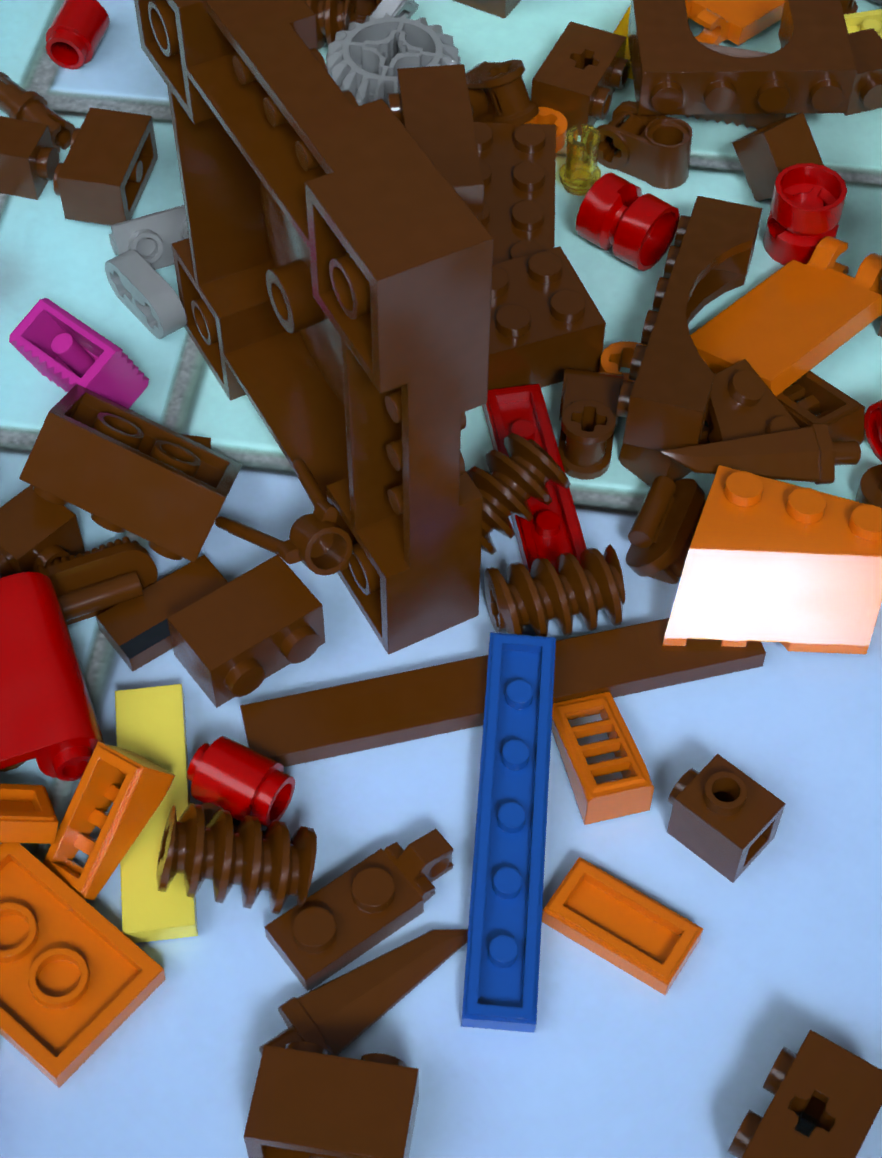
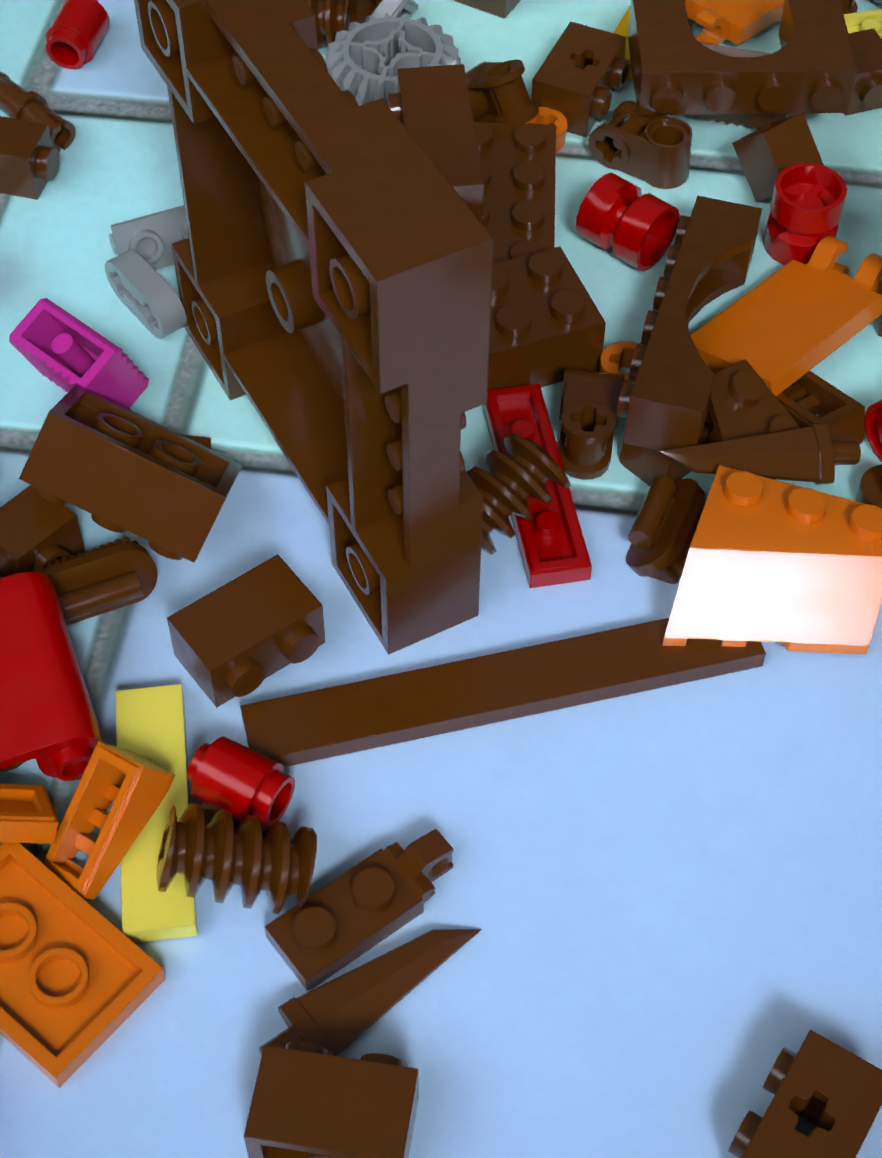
(106, 167): reddish brown brick -> none
(140, 626): reddish brown tile -> none
(313, 537): reddish brown plant -> none
(510, 836): blue tile -> none
(556, 592): reddish brown piece -> none
(580, 165): clear yellow pin -> none
(608, 798): orange slope -> none
(622, 925): orange tile -> none
(723, 816): reddish brown brick -> none

